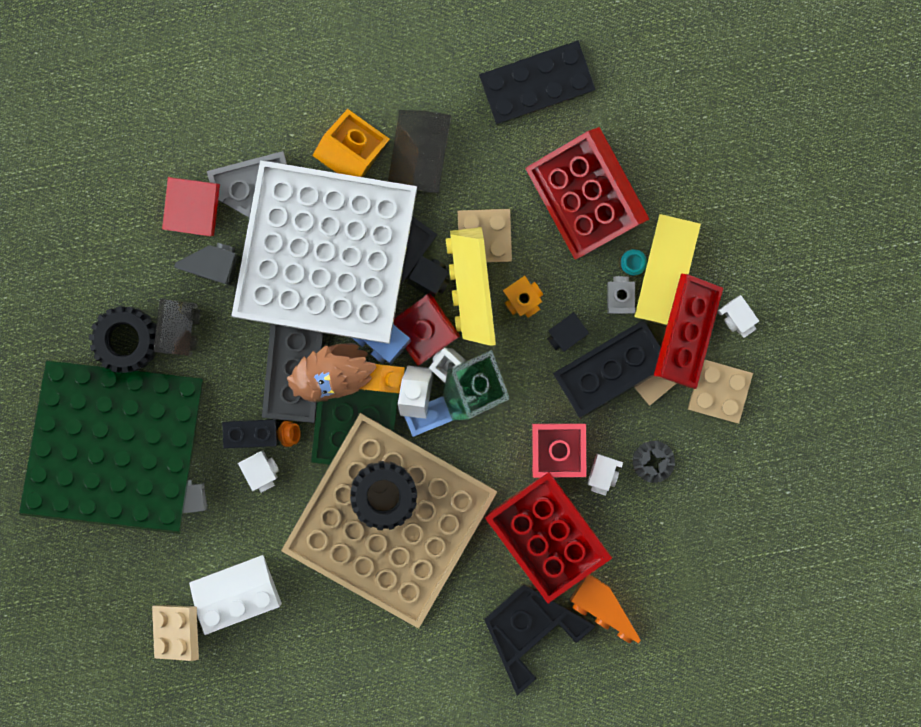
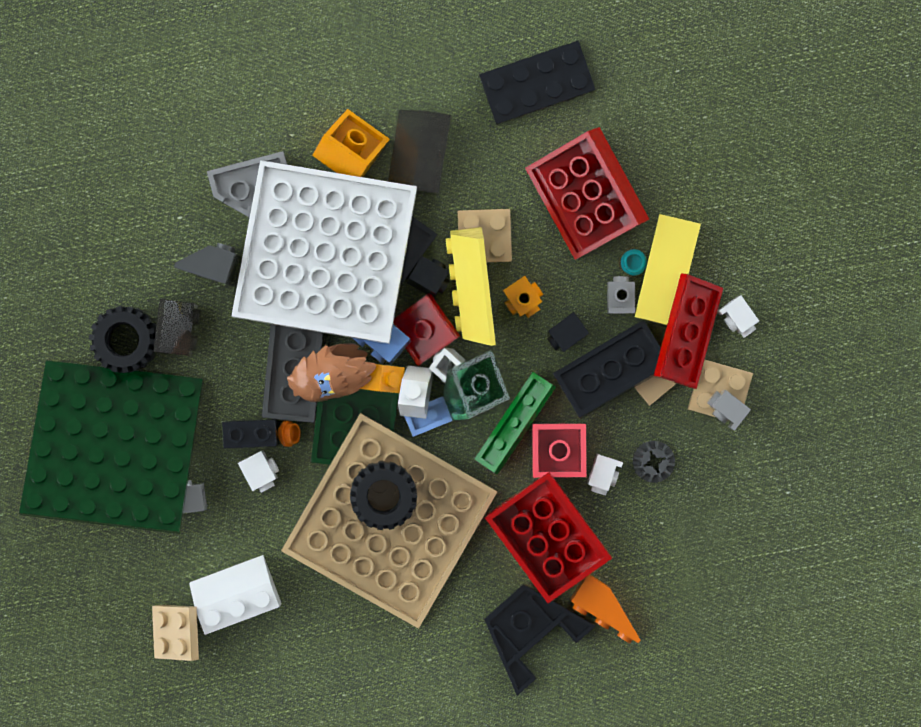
(191, 206): tile -> none
(515, 423): none -> green plate
(728, 408): none -> light grey brick

